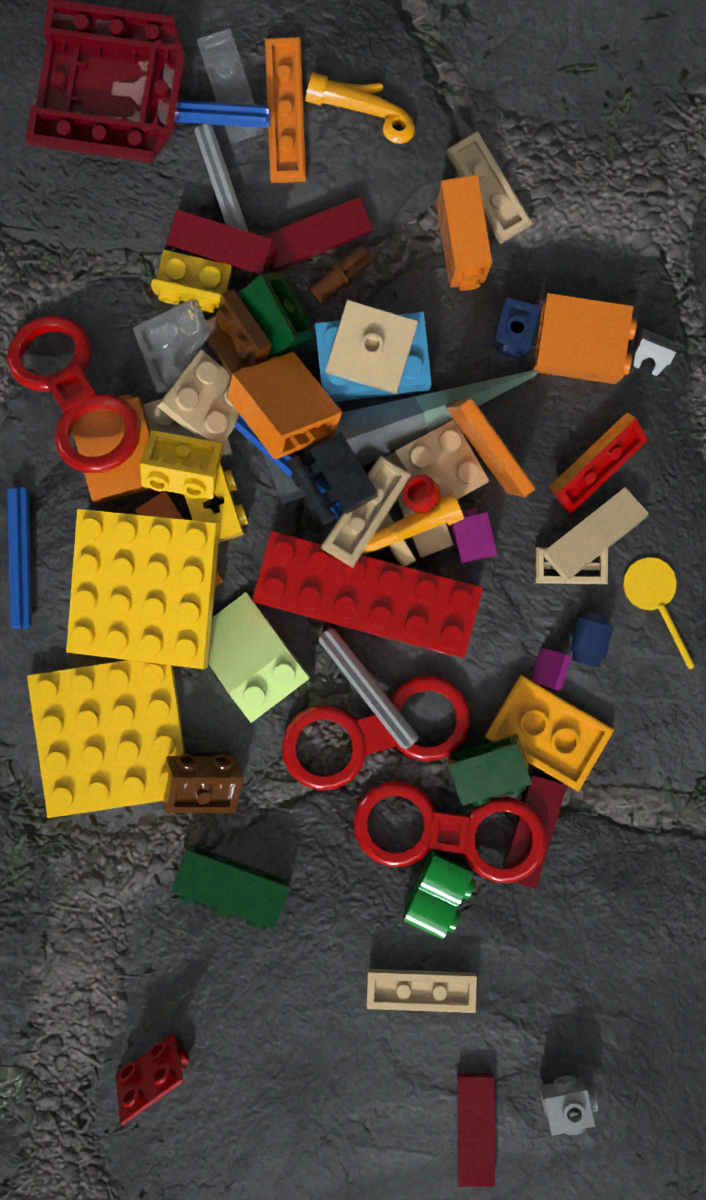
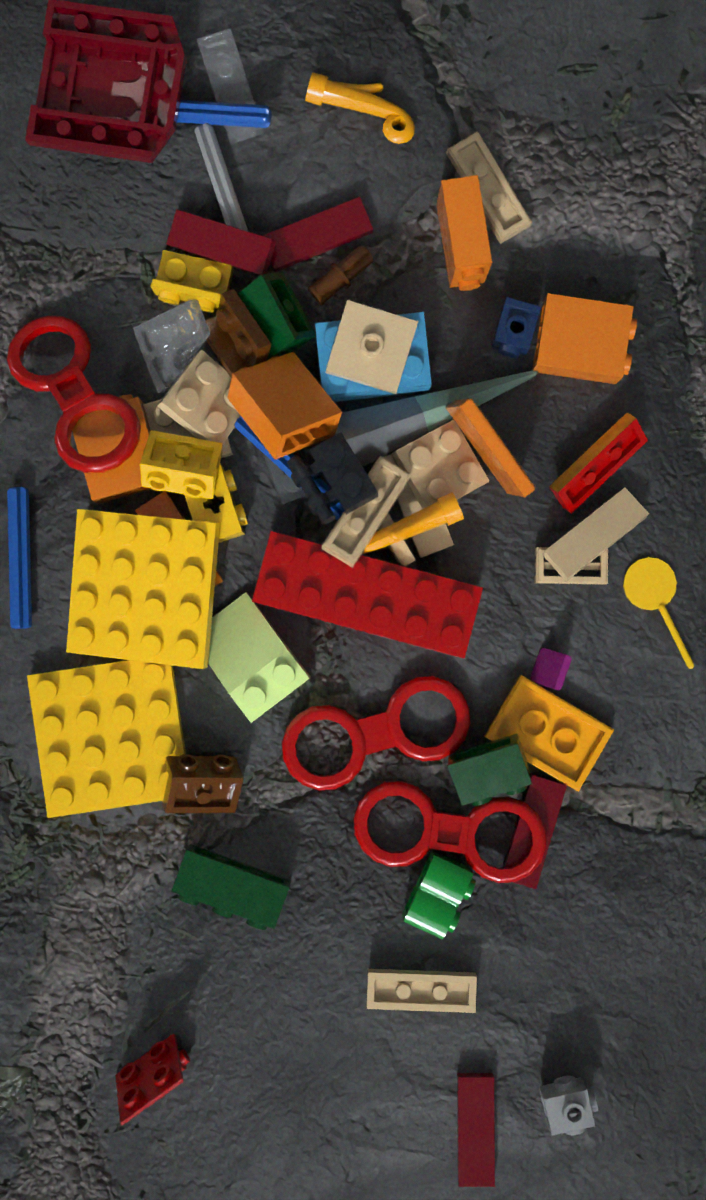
(286, 106): orange tile -> none
(368, 688): light grey axle -> none
(421, 493): red tile -> none
(473, 537): magenta brick -> none
(591, 639): dark blue brick -> none
(656, 347): light grey tile -> none

